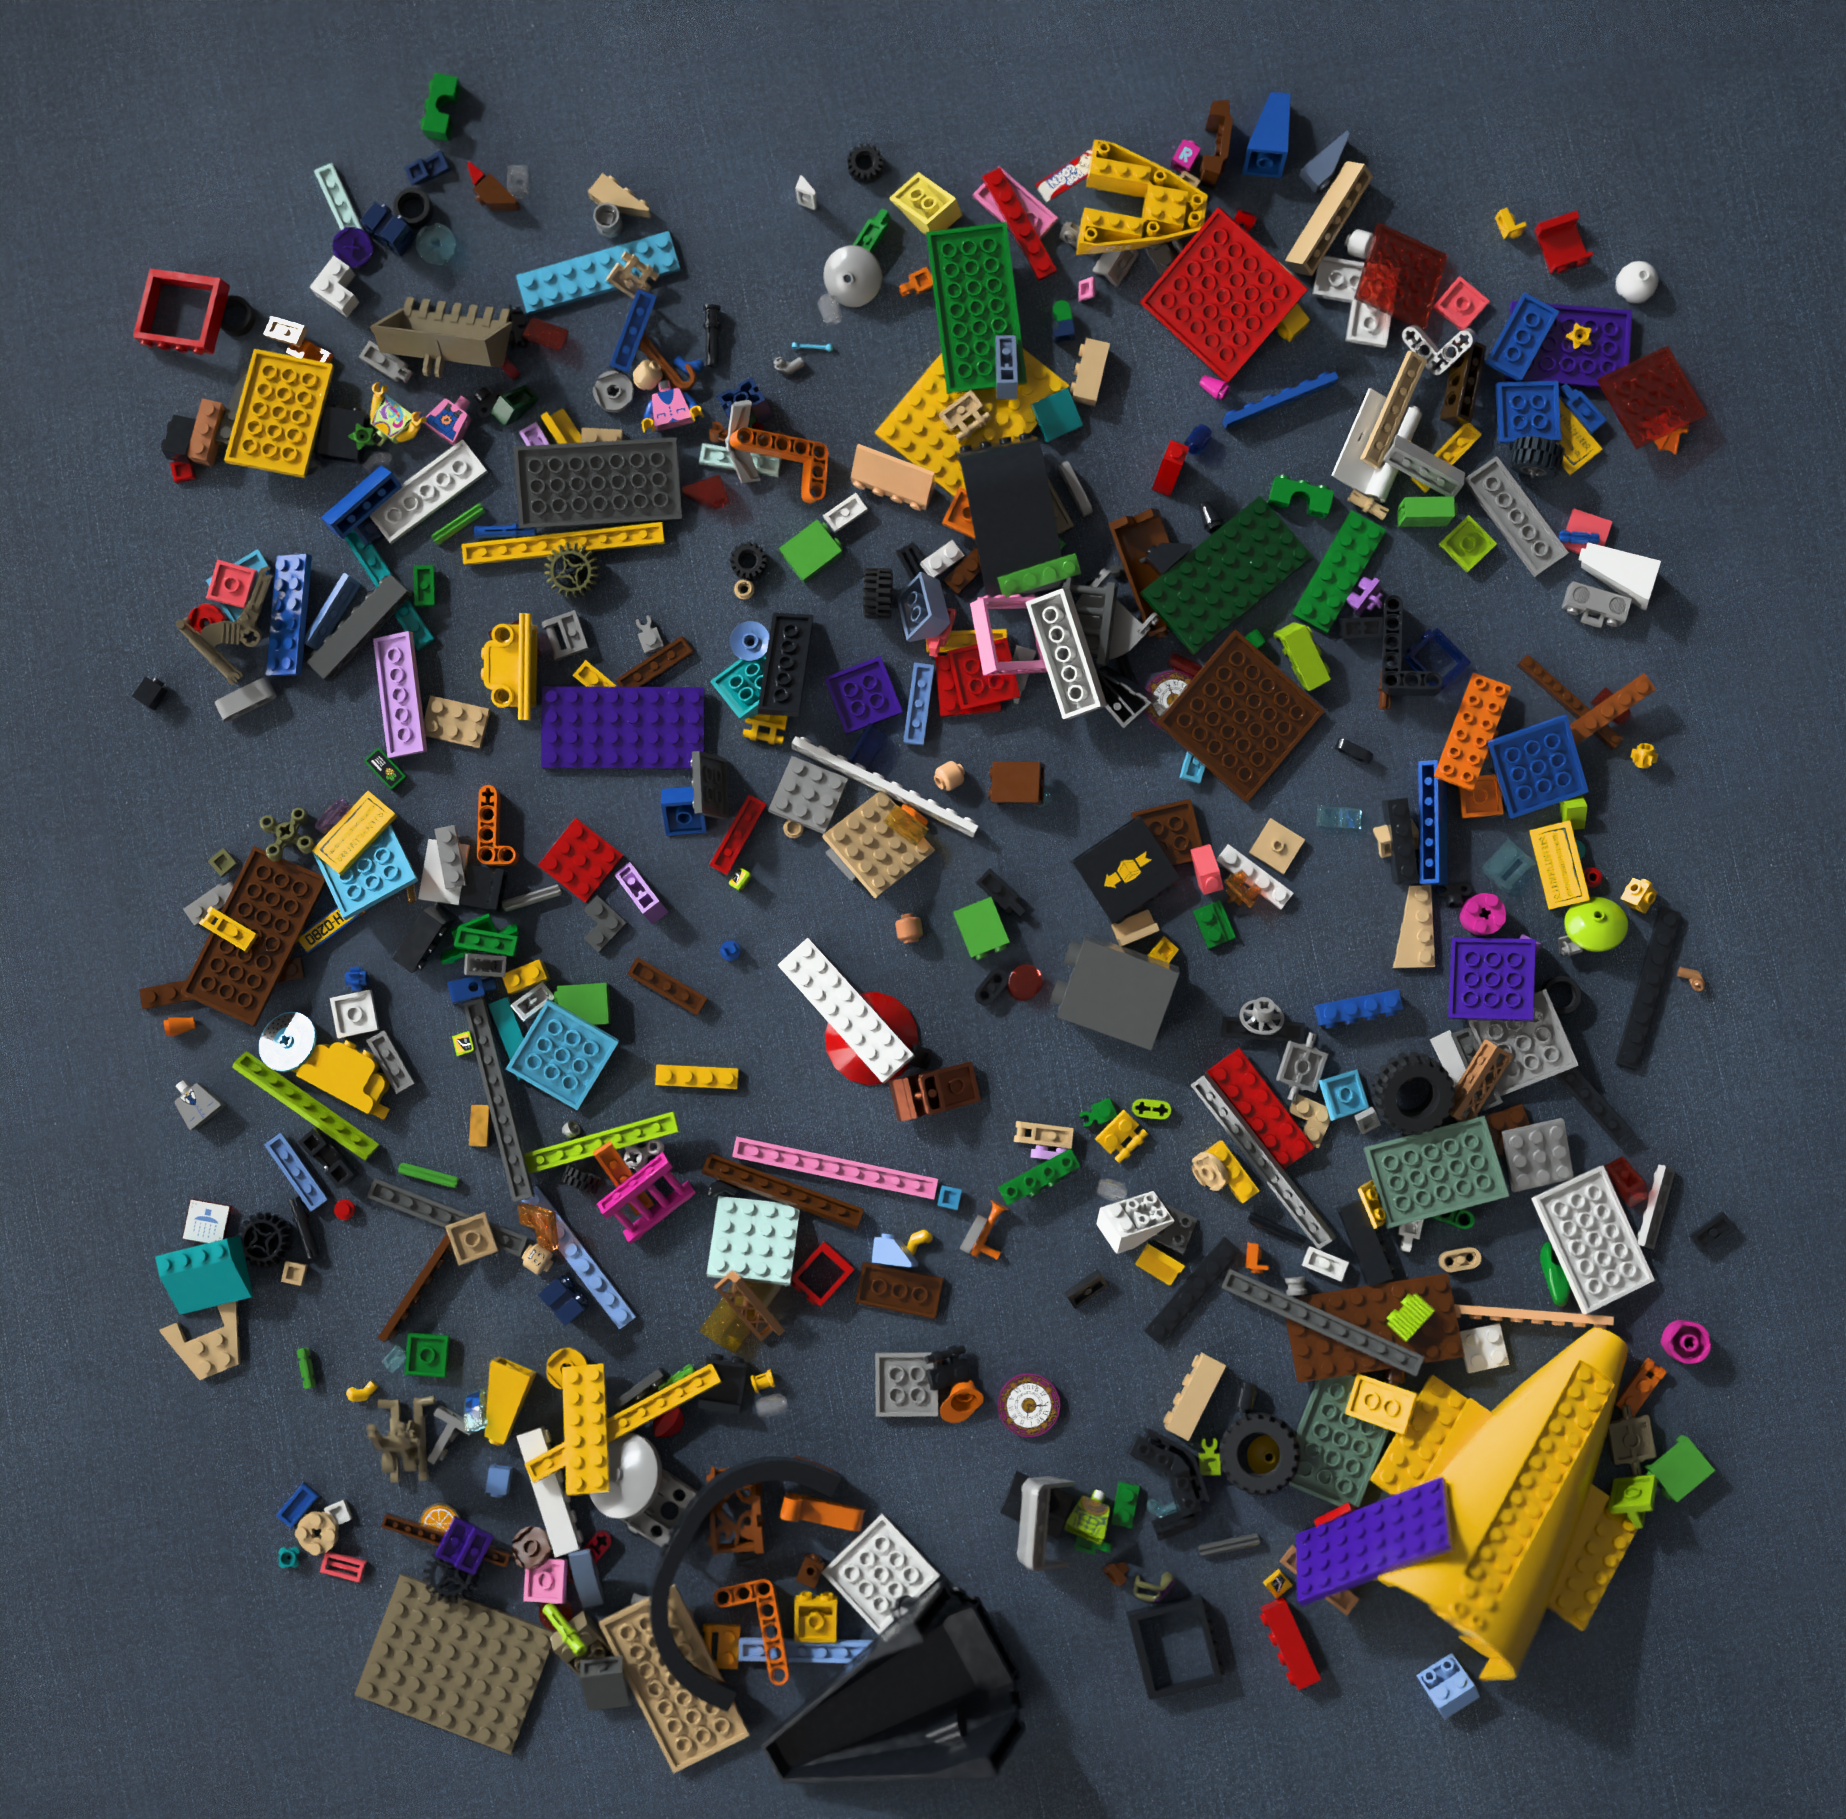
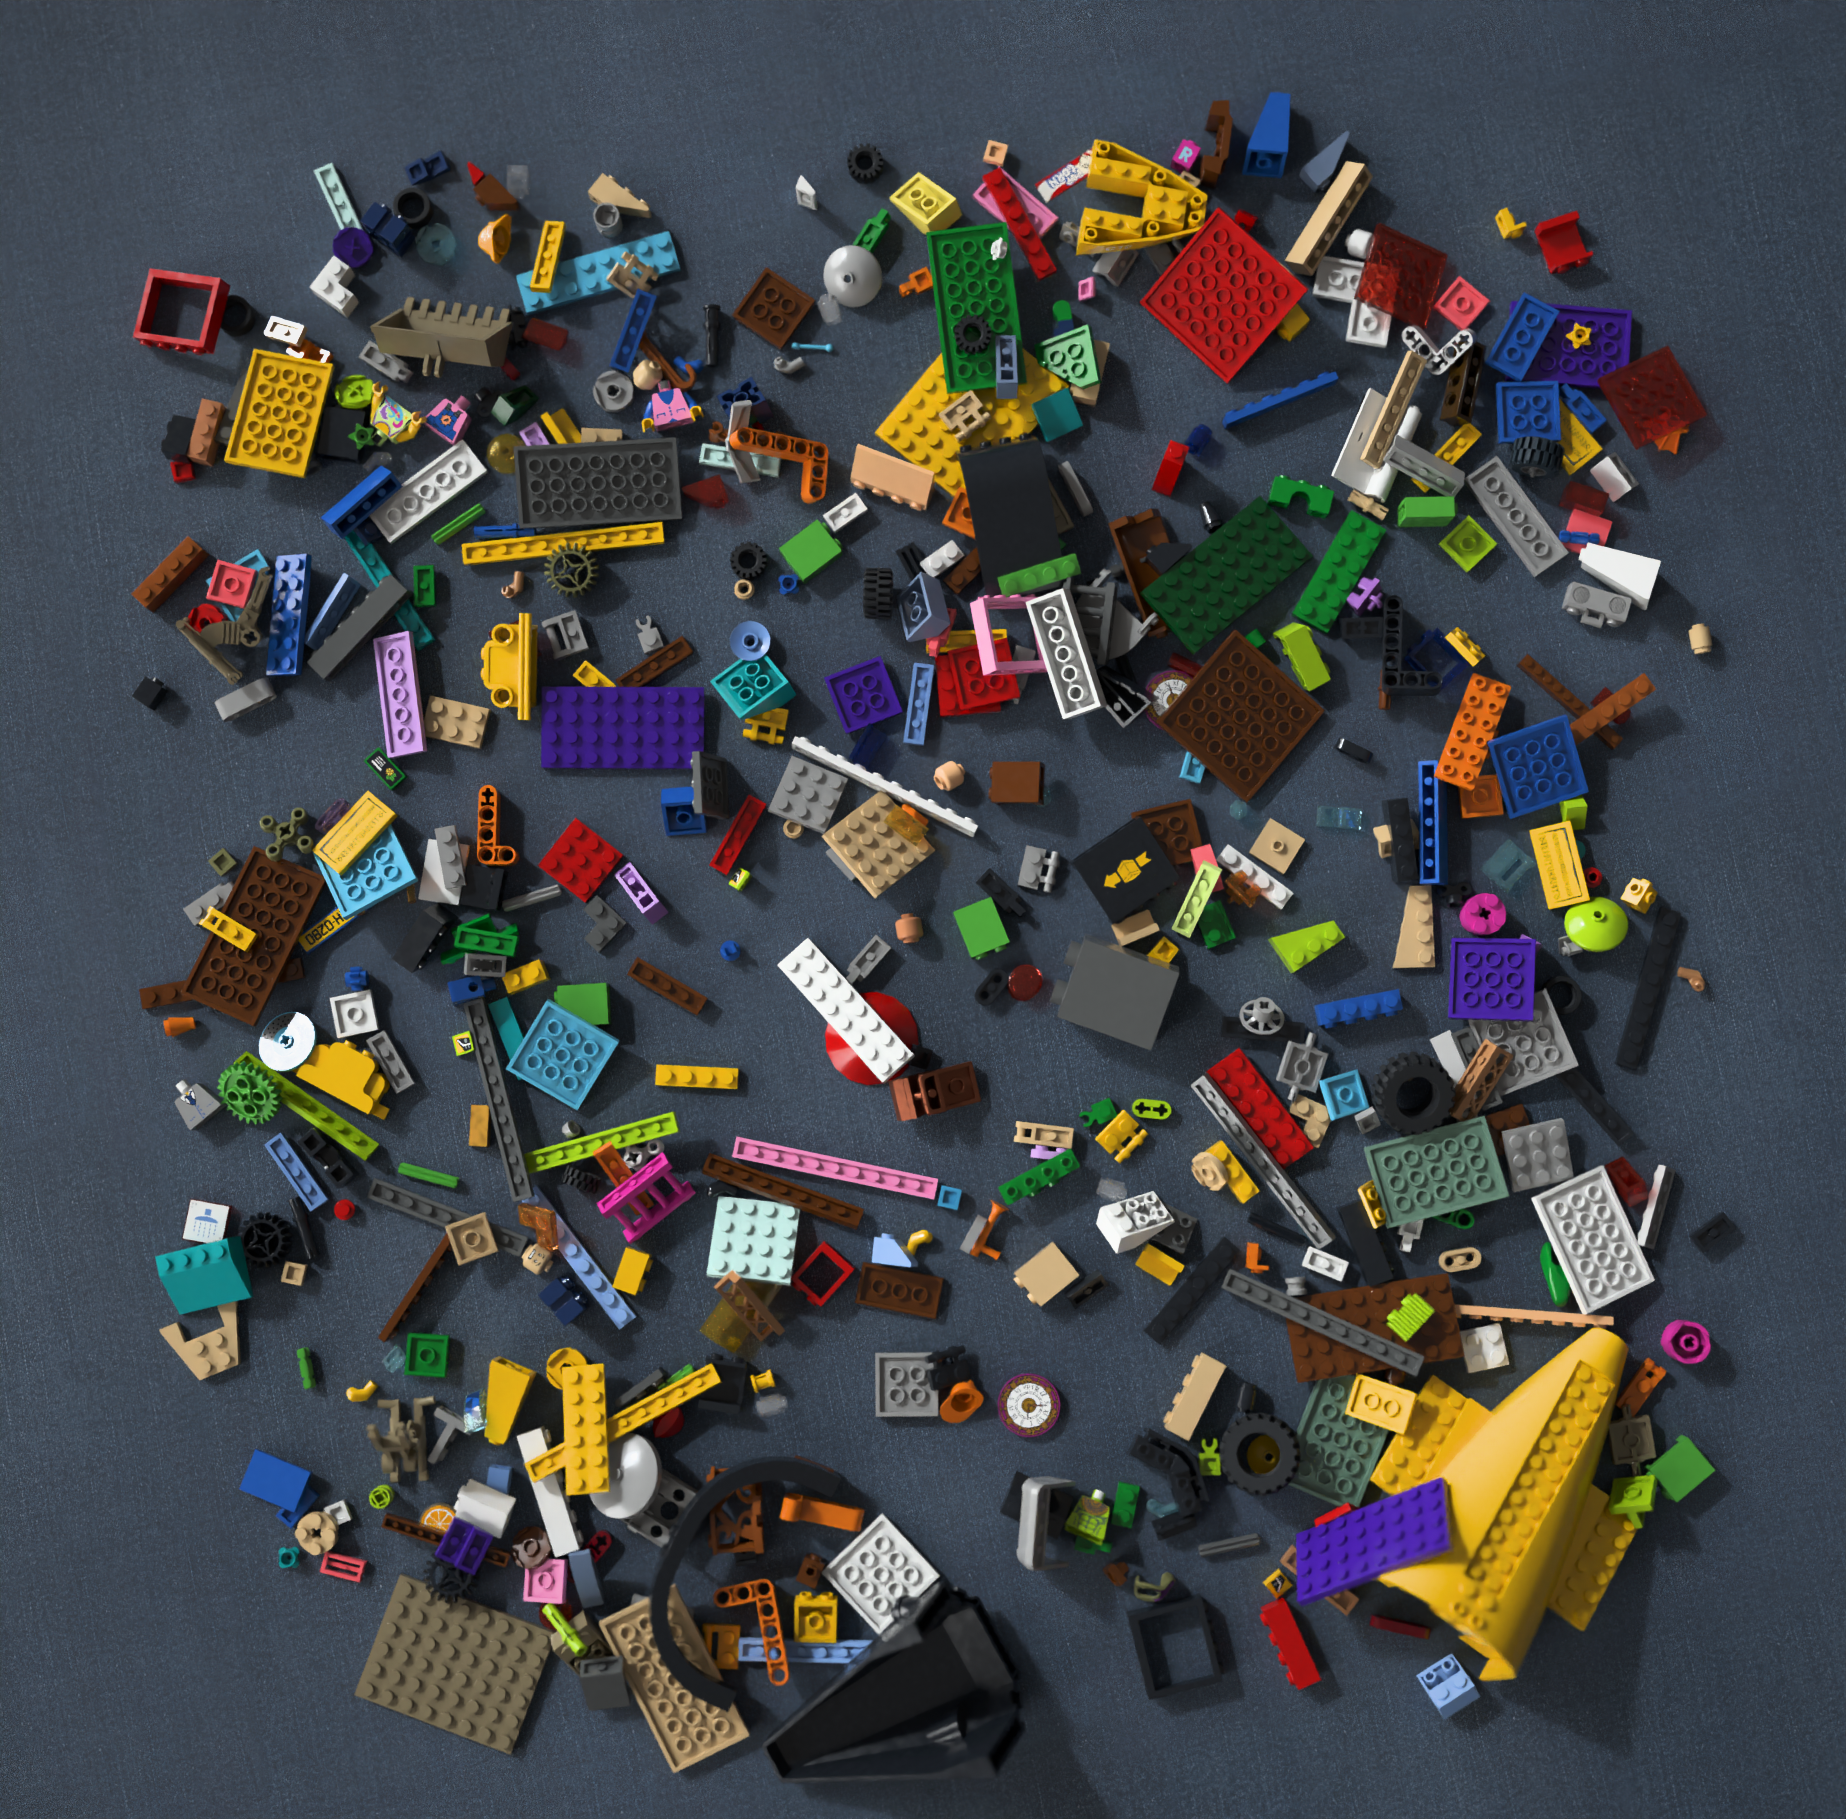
(170, 574): none -> dark orange brick
(249, 1092): none -> bright green gear
(276, 1480): none -> blue tile
(354, 392): none -> lime tile
(385, 1494): none -> lime wheel
(442, 90): green arch -> none
(484, 1507): none -> white brick
(496, 238): none -> light orange hat
(499, 461): none -> clear yellow dish
(516, 587): none -> medium nougat arm
(532, 1002): white slope -> none
(548, 257): none -> yellow plate
(632, 1271): none -> yellow brick
(773, 308): none -> reddish brown plate
(785, 664): black plate -> none
(792, 579): none -> blue plate
(867, 959): none -> light grey hinge
(979, 323): none -> black tyre
(995, 153): none -> light nougat plate
(999, 249): none -> white plate
(1032, 866): none -> light grey plate
(1045, 1274): none -> tan brick
(1071, 357): none -> plate
(1196, 899): none -> yellowish green plate
(1215, 387): dark pink cone -> none
(1238, 809): none -> clear light blue plate
(1305, 944): none -> lime wedge
(1400, 1626): none -> dark red beam
(1465, 646): none -> yellow plate
(1583, 498): none -> clear red brick
(1614, 476): none -> light grey panel
(1637, 282): white cylinder -> none
(1644, 755): yellow gear -> none
(1700, 638): none -> tan brick

